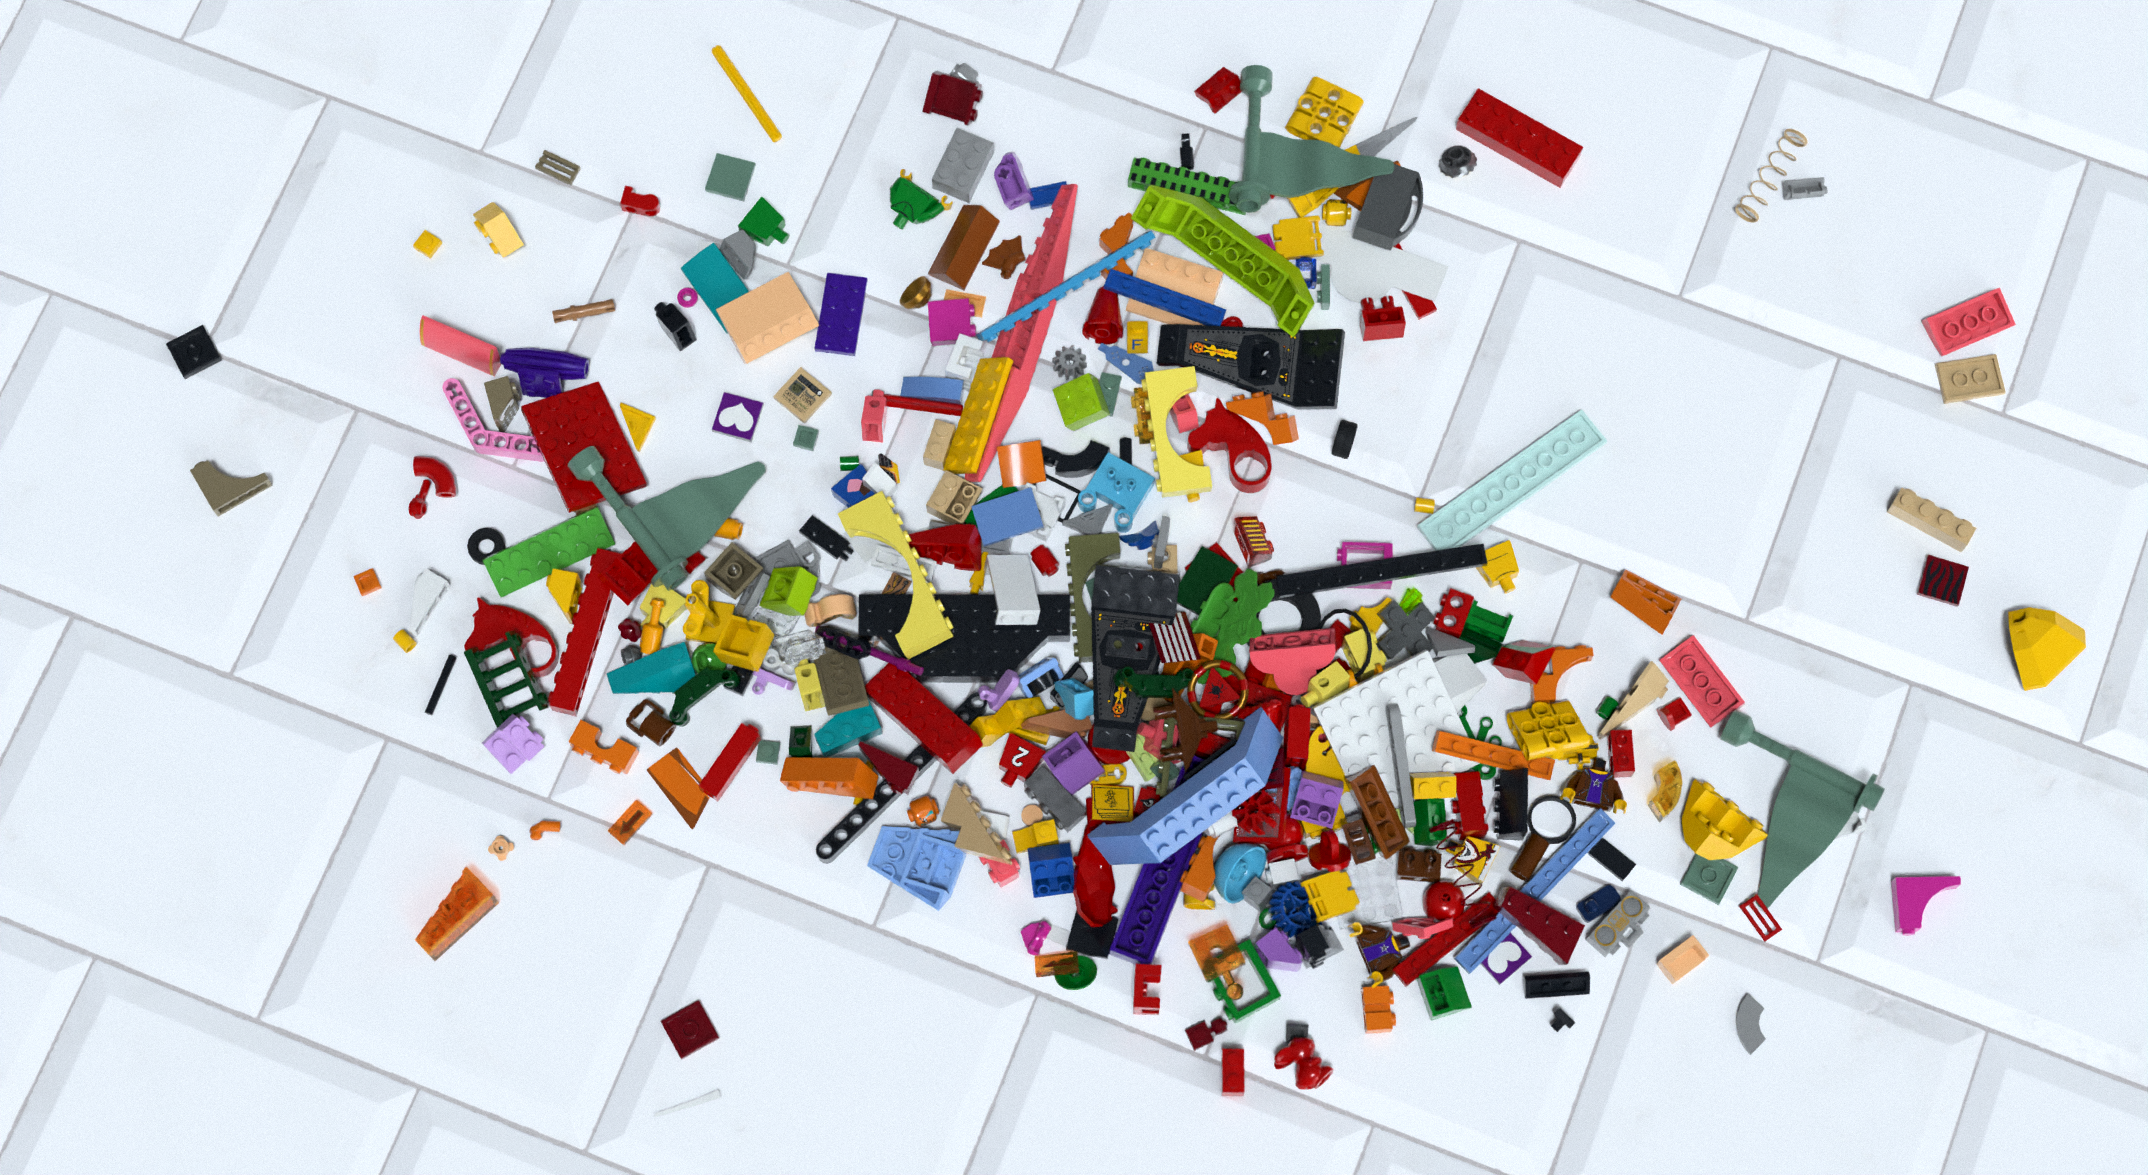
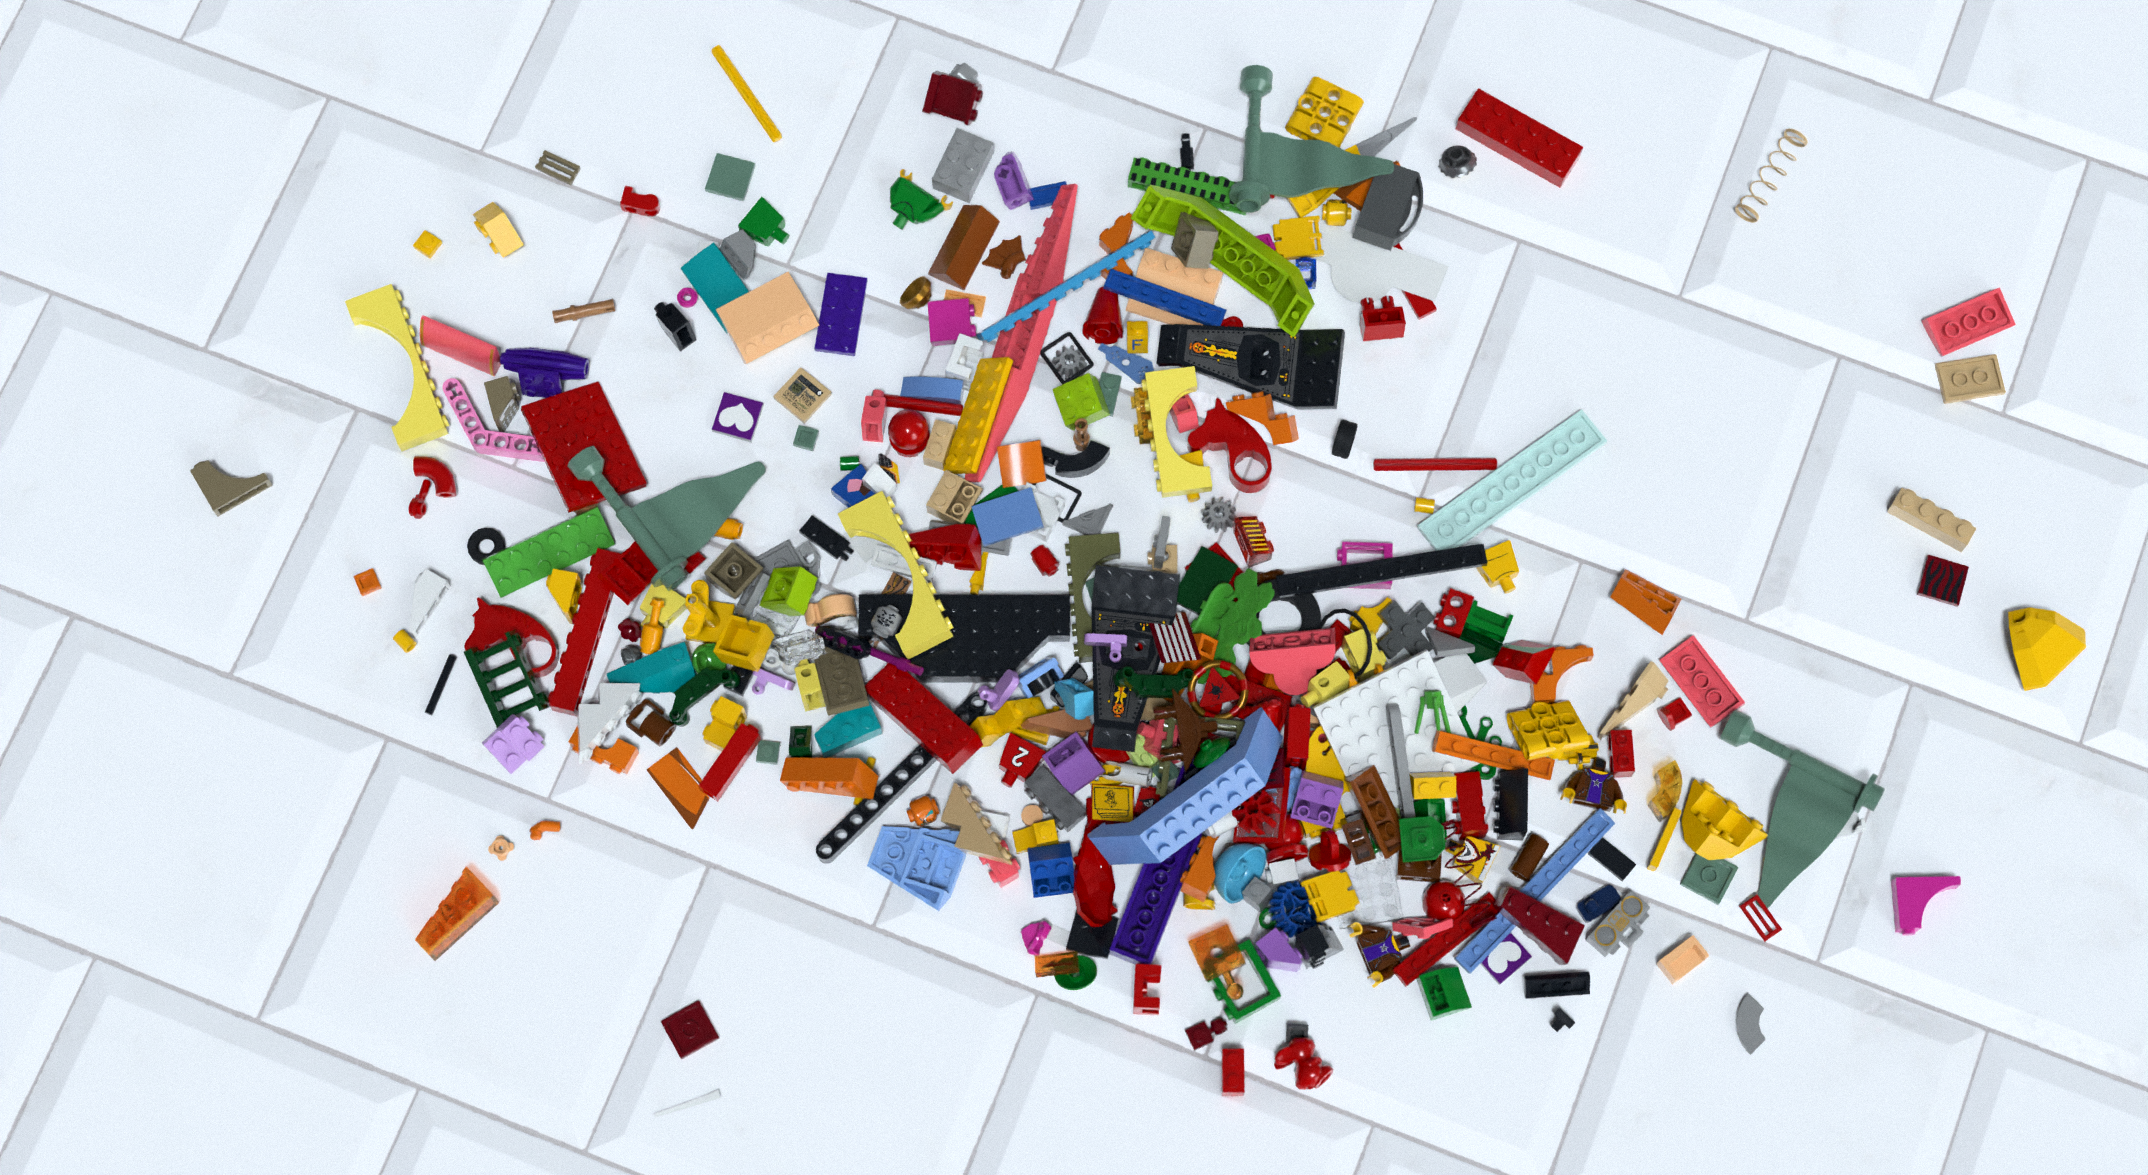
(193, 352): black tile -> none
(422, 417): none -> light yellow arch
(600, 718): none -> white slope
(630, 822): clear orange tile -> none
(638, 423): yellow tile -> none
(726, 720): none -> yellow brick
(847, 622): none -> white tile
(886, 621): none -> light grey head
(895, 771): dark red slope -> none
(908, 433): none -> red tile
(1013, 589): white panel -> none
(1080, 349): none -> black piece
(1081, 434): none -> medium nougat pin
(1112, 640): none -> lavender piece
(1118, 484): medium azure piece -> none
(1131, 774): none -> white piece
(1142, 539): blue animal -> none
(1194, 241): none -> dark tan slope
(1210, 751): none -> green dish
(1219, 89): red bracket -> none
(1219, 507): none -> light grey gear
(1323, 279): sand green plate -> none
(1377, 1009): orange brick -> none
(1410, 599): clear neon green cone -> none
(1421, 839): none -> green piece
(1433, 700): none -> bright green plant
(1435, 464): none -> red axle
(1563, 802): black tyre -> none
(1607, 708): green hinge -> none
(1664, 839): none -> yellow tile
(1804, 188): light grey hinge -> none

